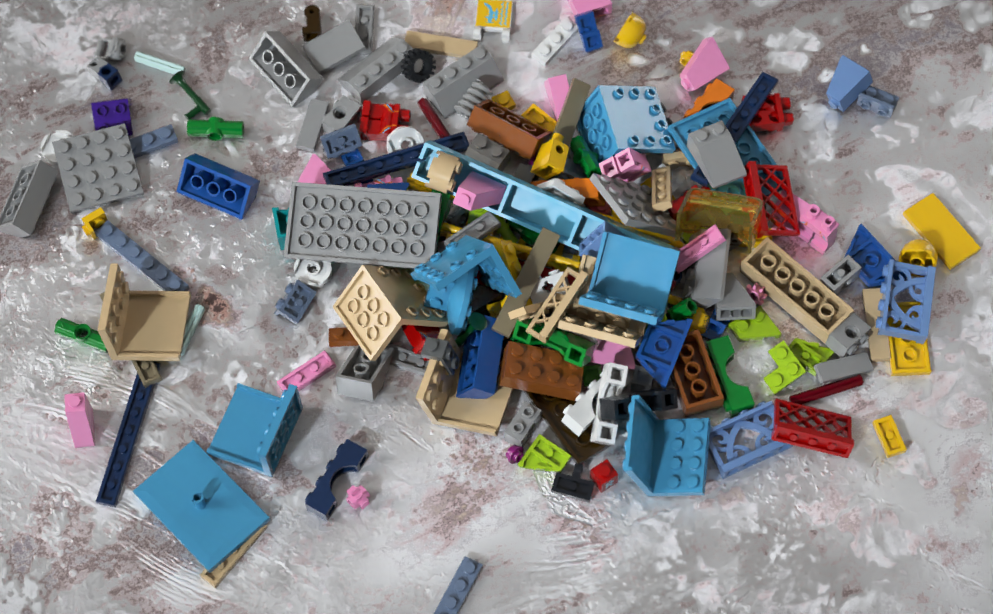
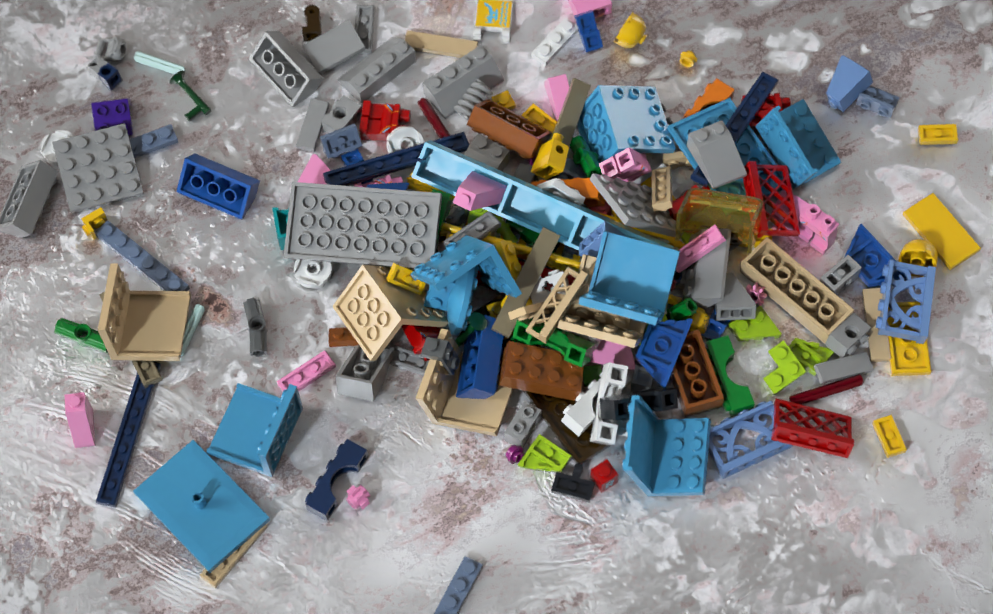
(215, 128): green piece -> none
(255, 317): none -> dark grey piece
(295, 301): sand blue bracket -> none
(401, 277): none -> yellow plate
(408, 67): black tyre -> none
(443, 172): tan brick -> none
(704, 65): bright pink slope -> none
(798, 142): none -> dark azure bracket
(937, 134): none -> yellow plate

